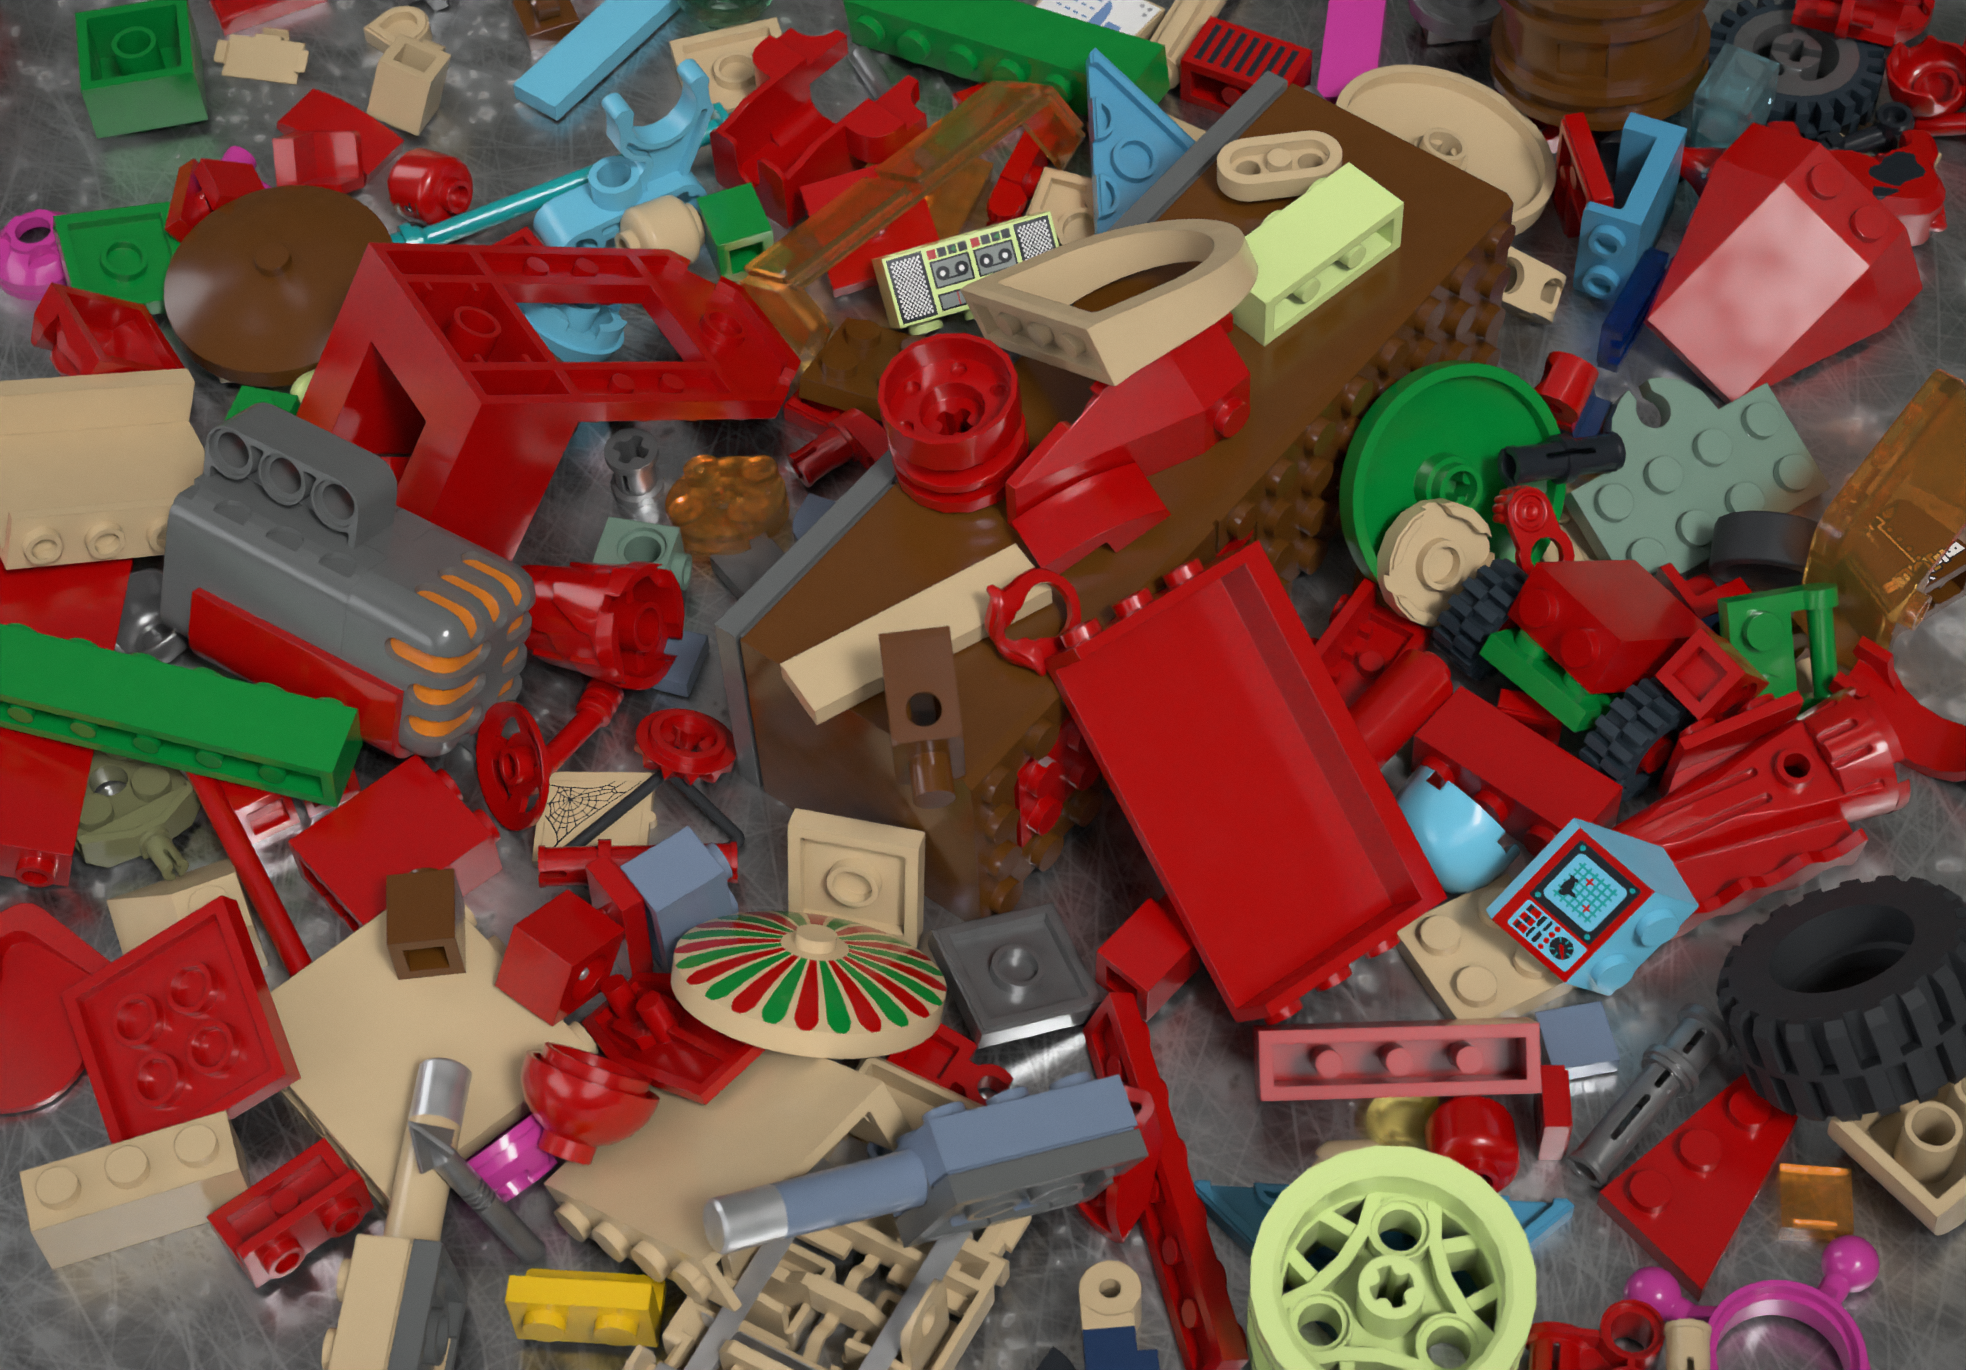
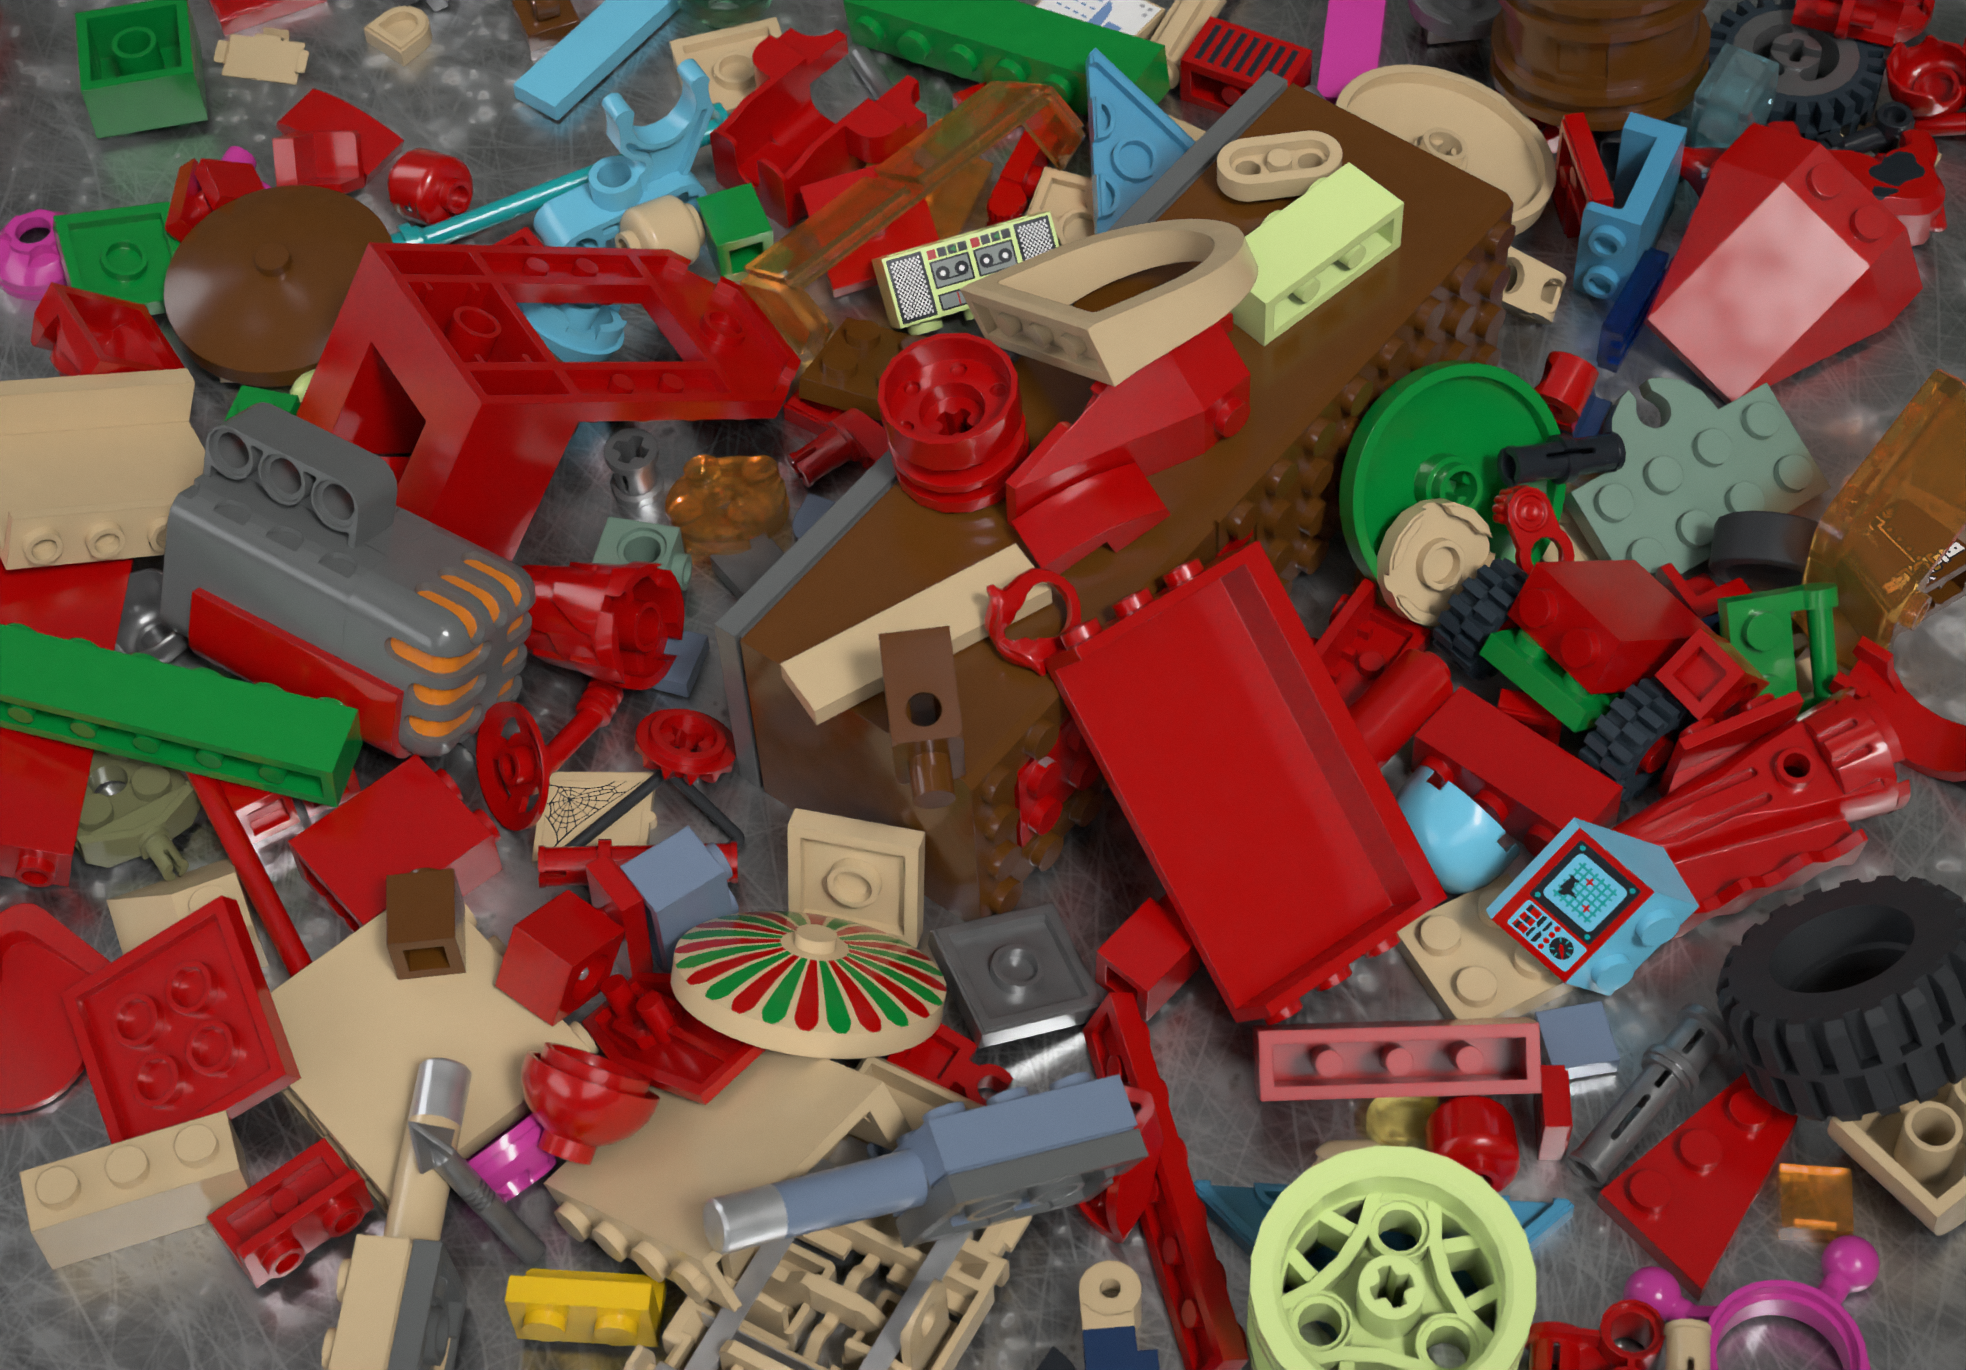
(409, 83): tan brick -> none

